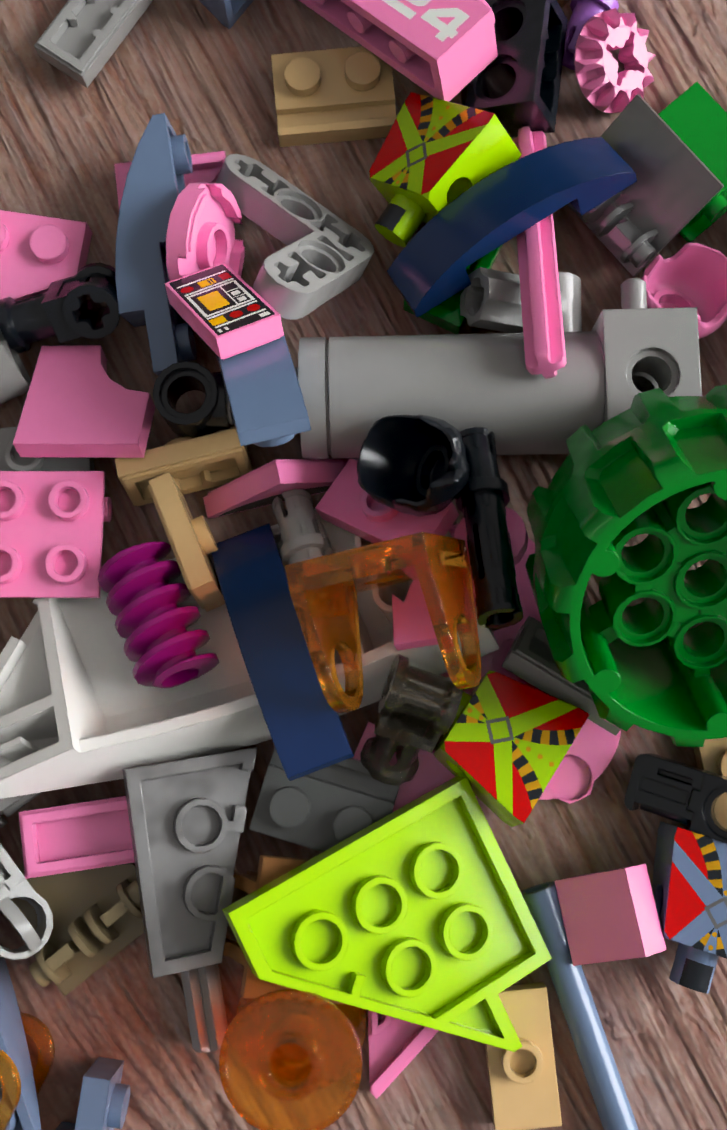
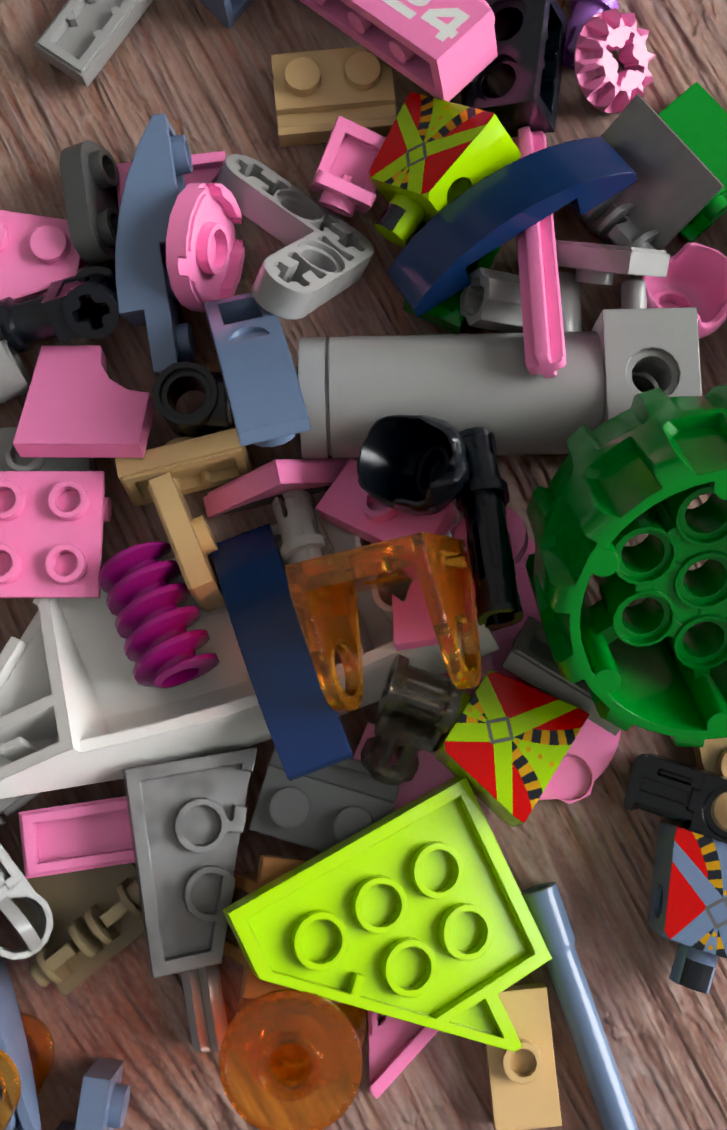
(91, 200): none -> dark grey plate
(224, 310): tile -> none
(345, 168): none -> bright pink bracket
(599, 262): none -> plate
(610, 915): bright pink piece -> none

